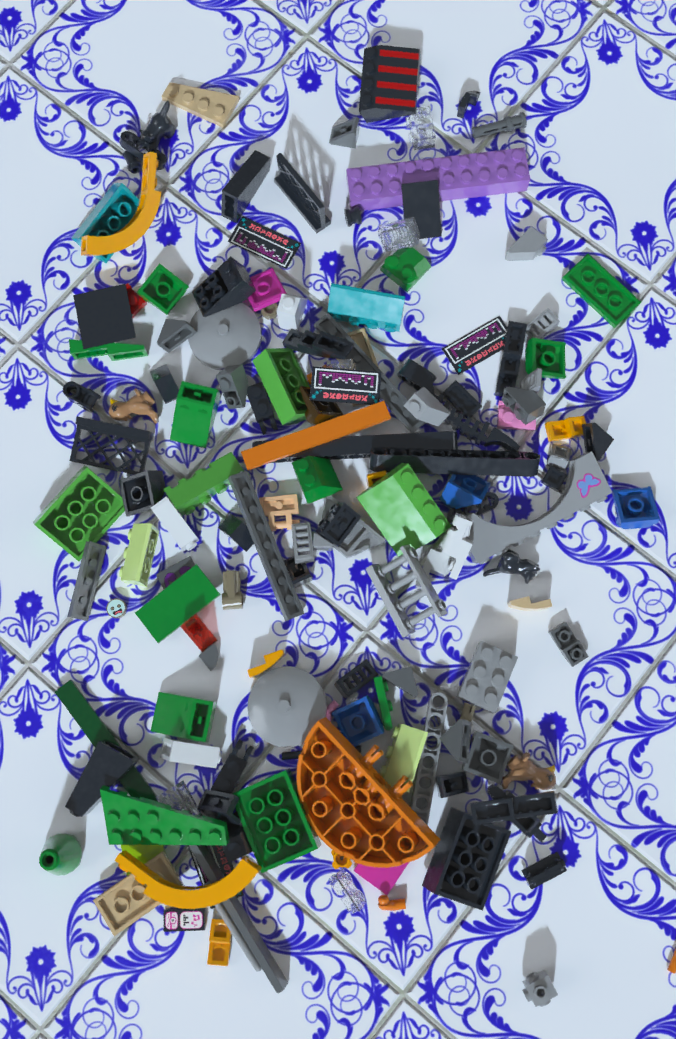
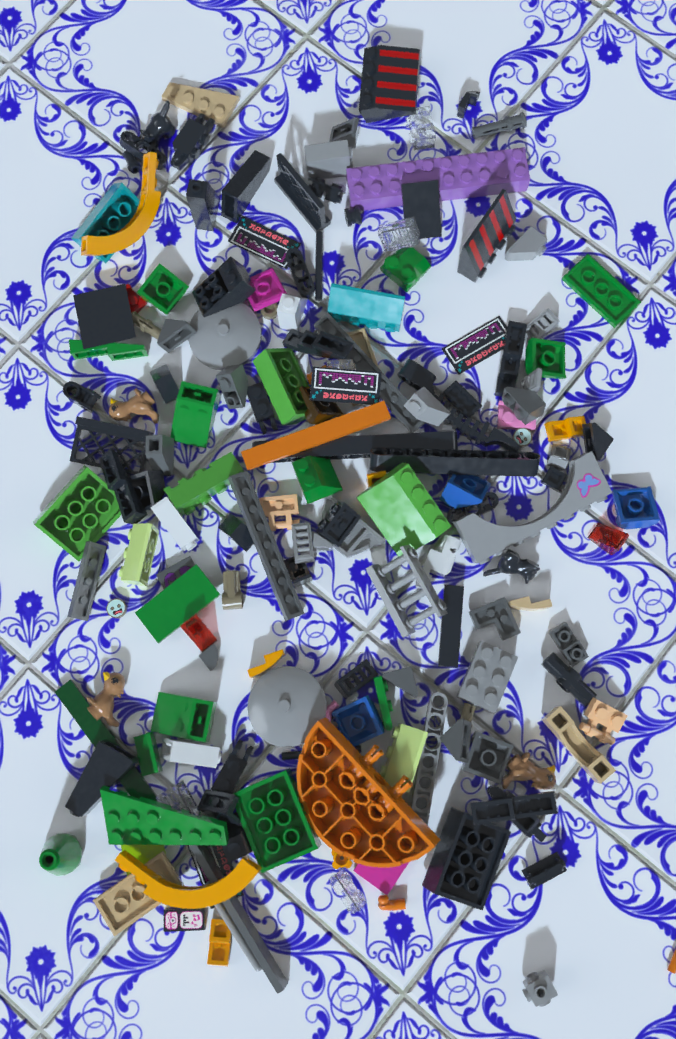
(104, 701): none -> medium nougat animal
(118, 481): none -> black slope
(146, 325): none -> dark tan pin
(148, 753): none -> green panel
(160, 453): none -> dark grey slope
(191, 141): none -> black hinge
(203, 204): none -> black slope
(299, 280): none -> black beam
(318, 265): none -> black bar
(328, 159): none -> light grey brick
(332, 191): none -> black hinge
(451, 626): none -> black slope
(451, 784): black slope -> none
(457, 544): white plate -> none
(487, 238): none -> black slope
(499, 614): none -> dark grey plate
(522, 437): none -> tile
(568, 679): none -> black piece
(584, 753): none -> tan arch
(605, 715): none -> light nougat plate
(608, 538): none -> clear red slope

